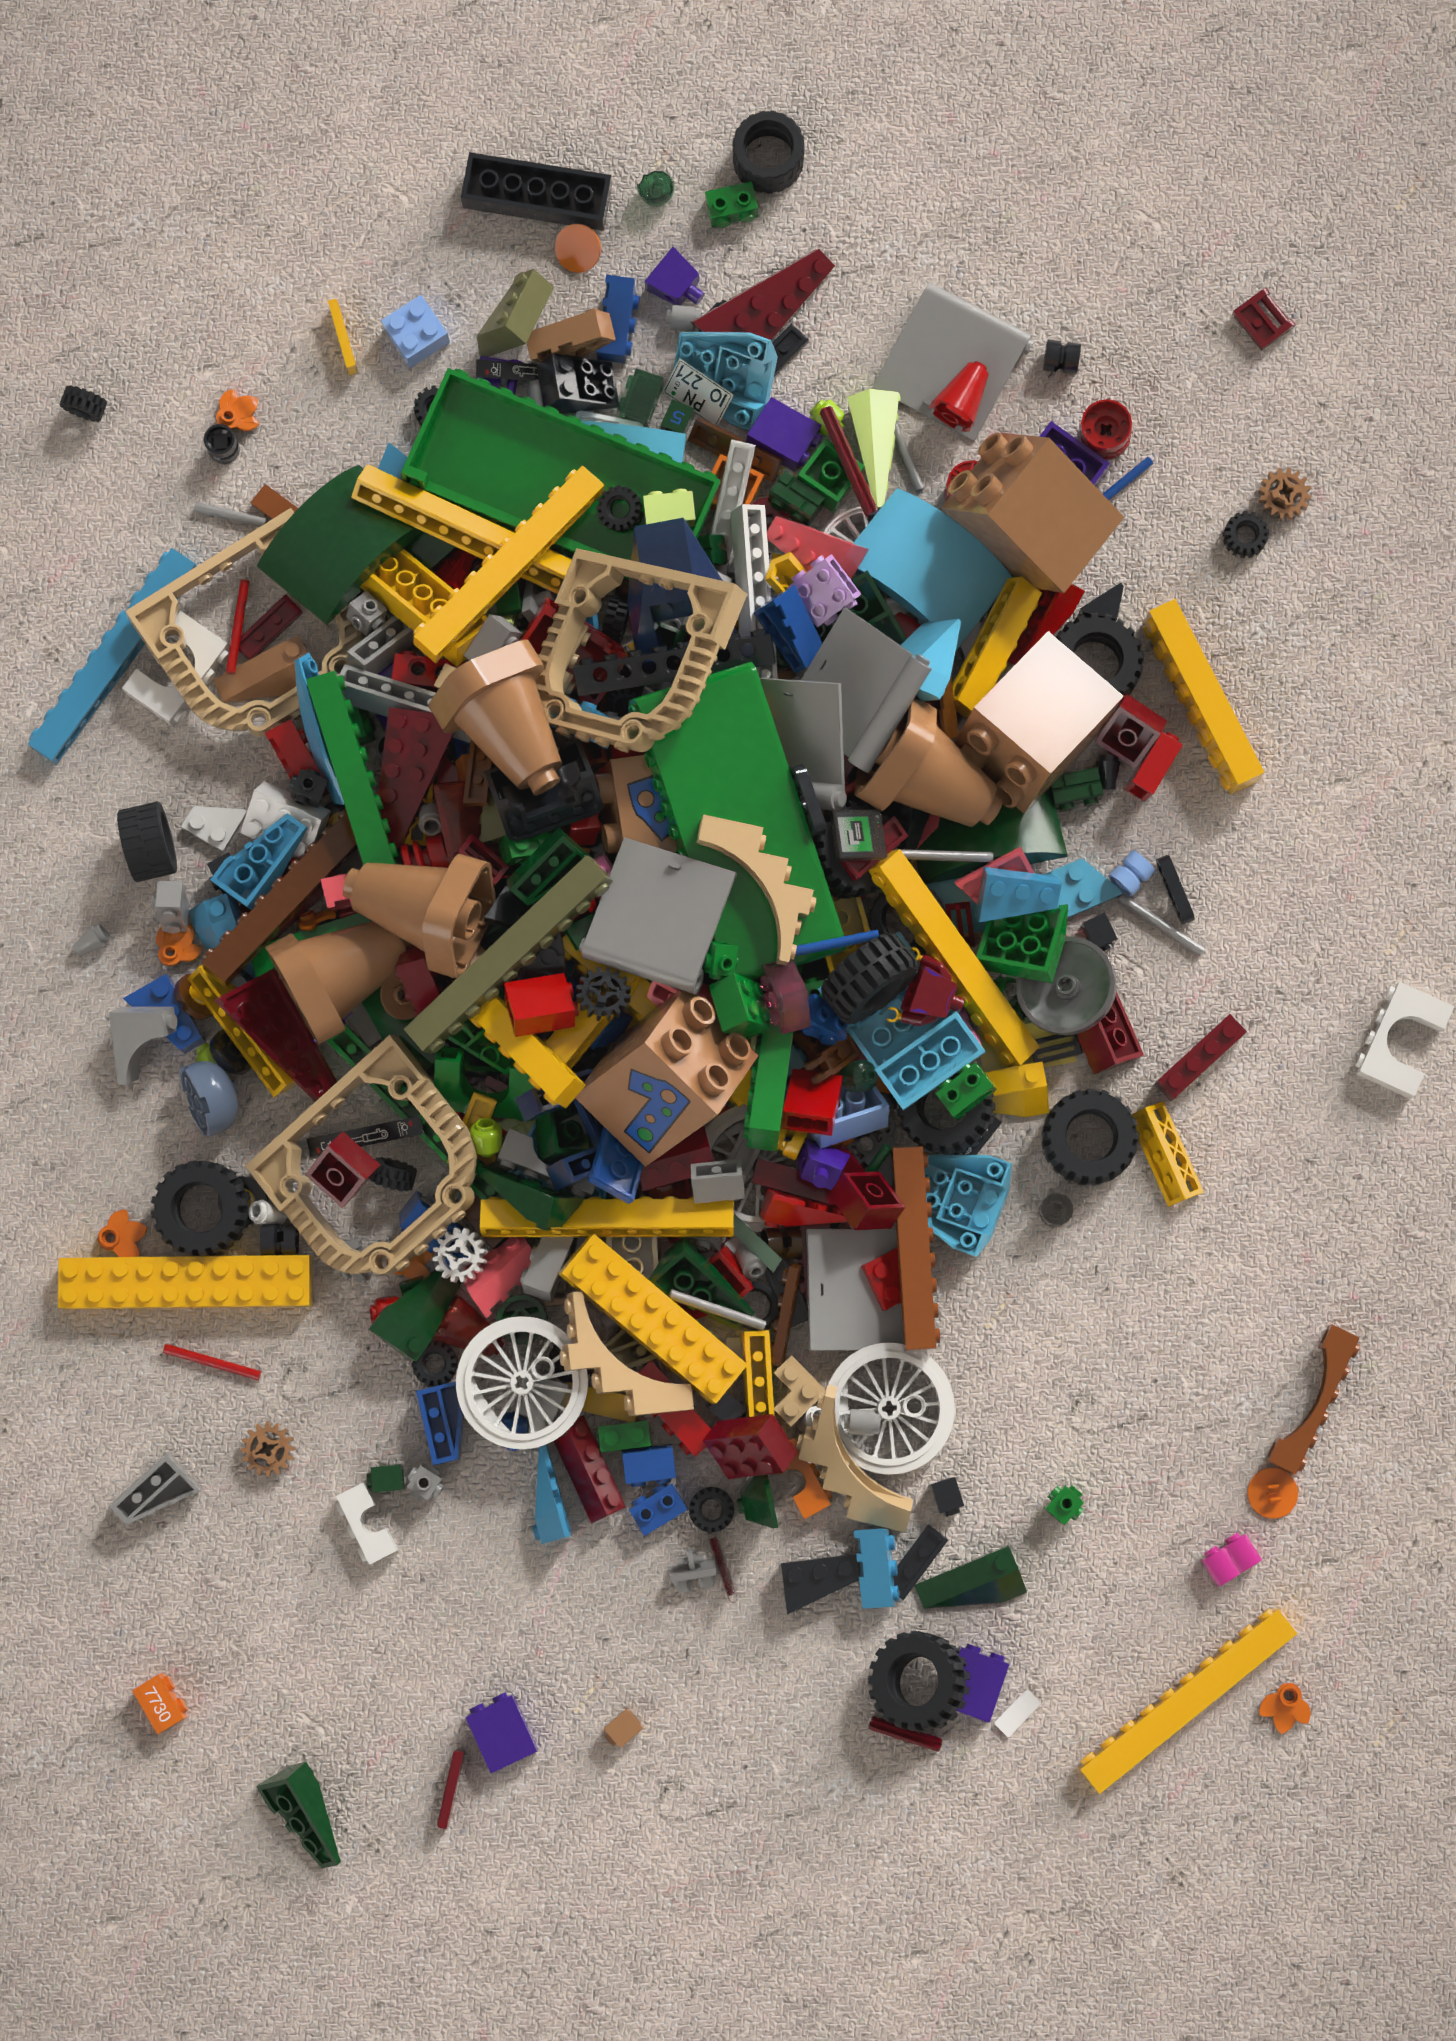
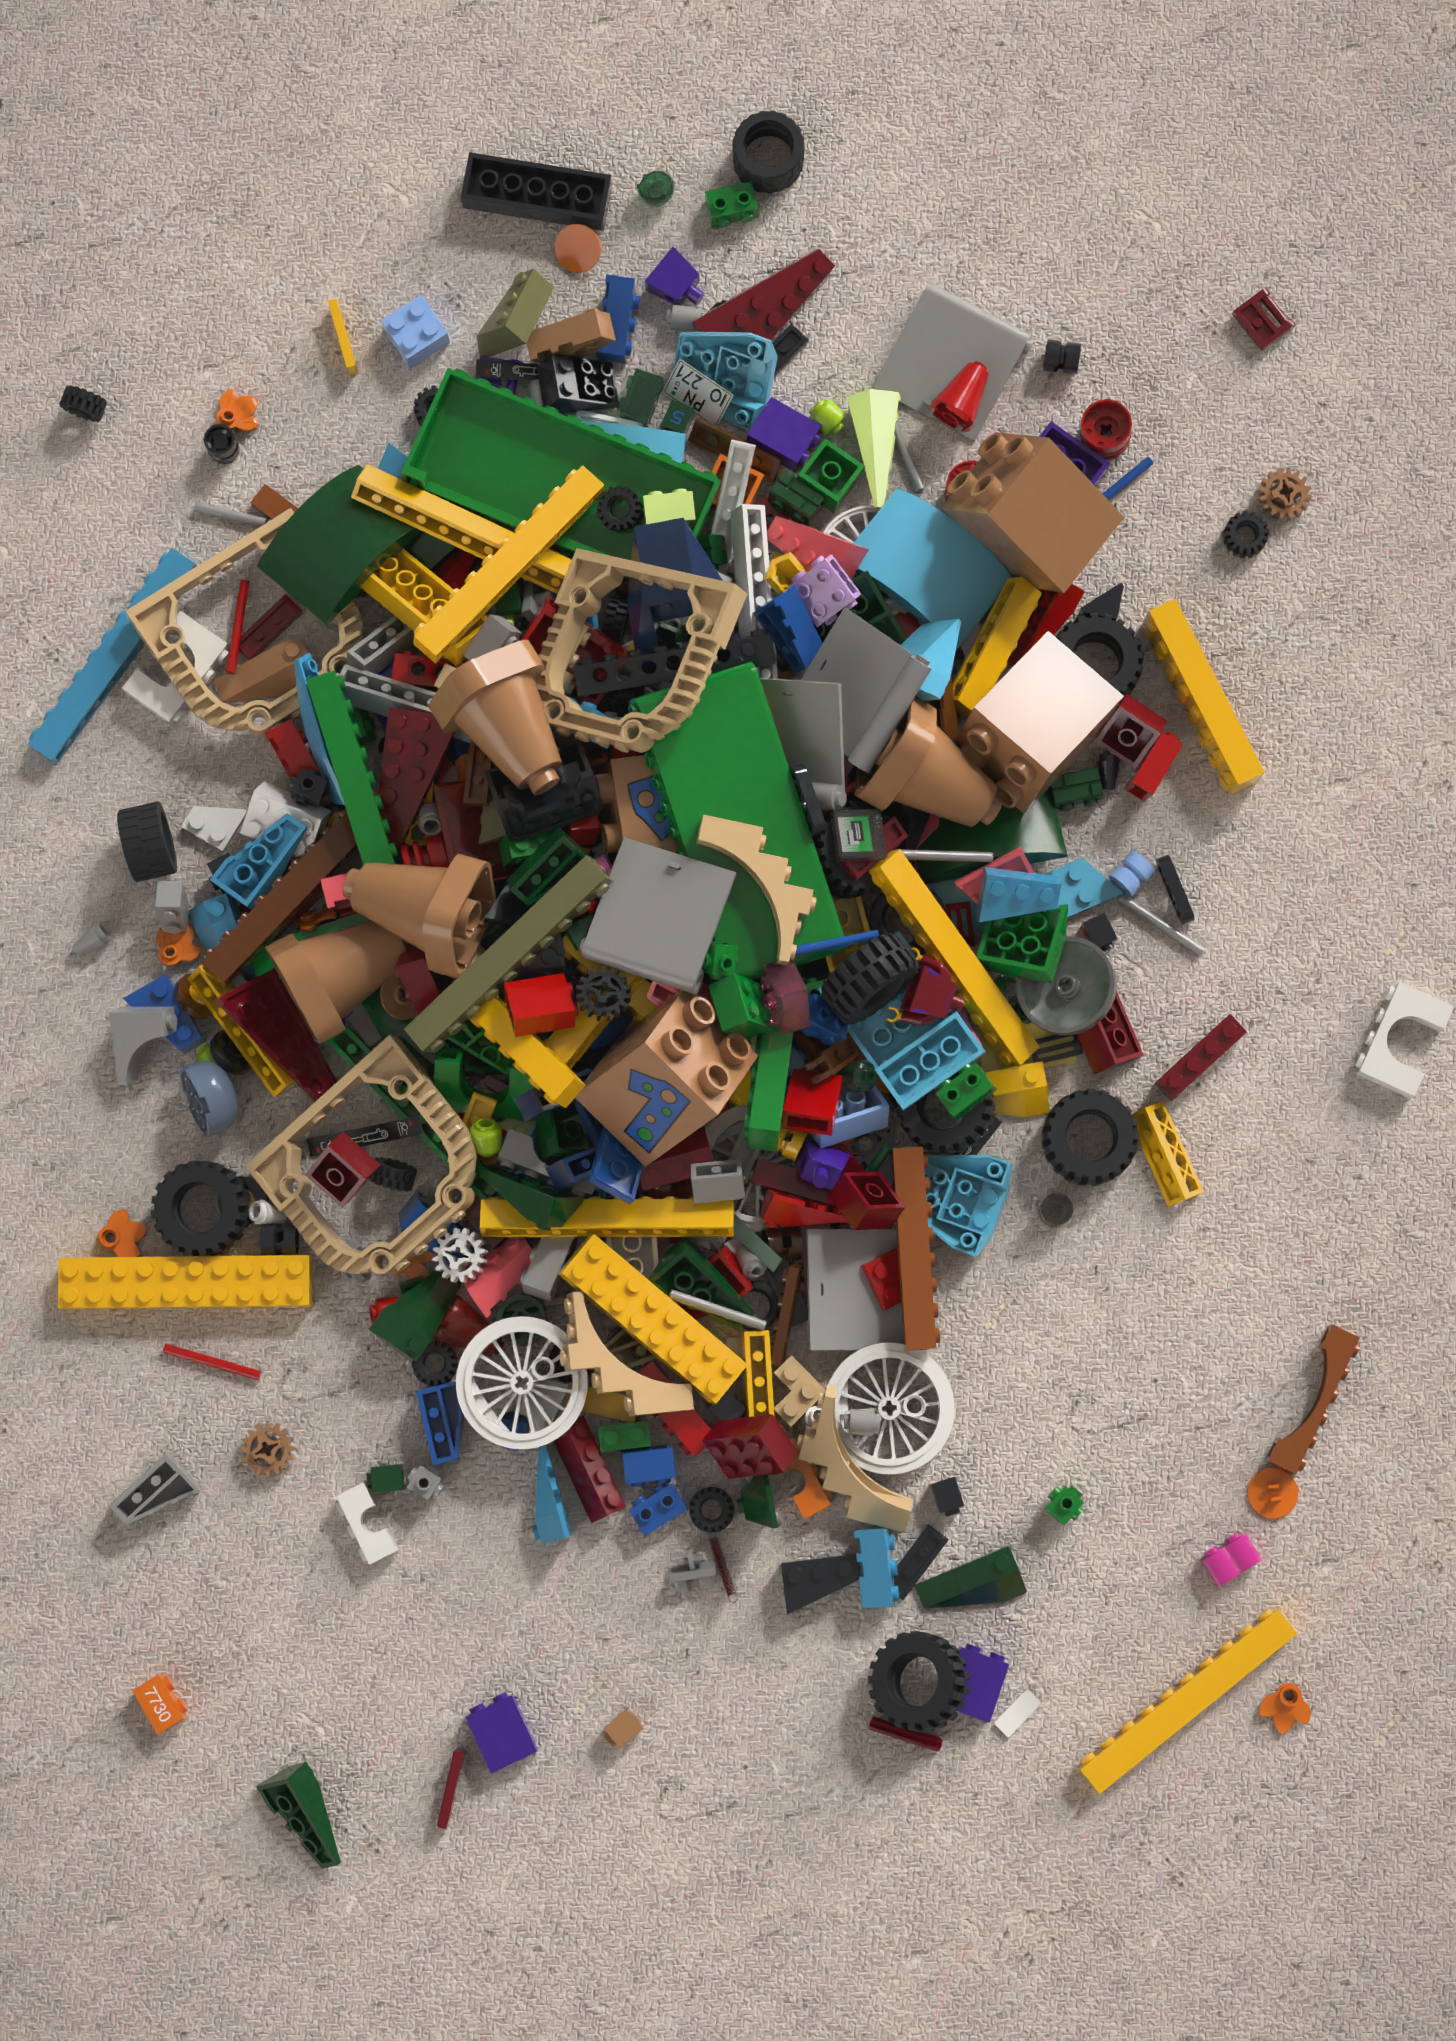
(366, 613): light grey brick -> none
(465, 849): dark red tile -> none
(848, 461): dark red axle -> none

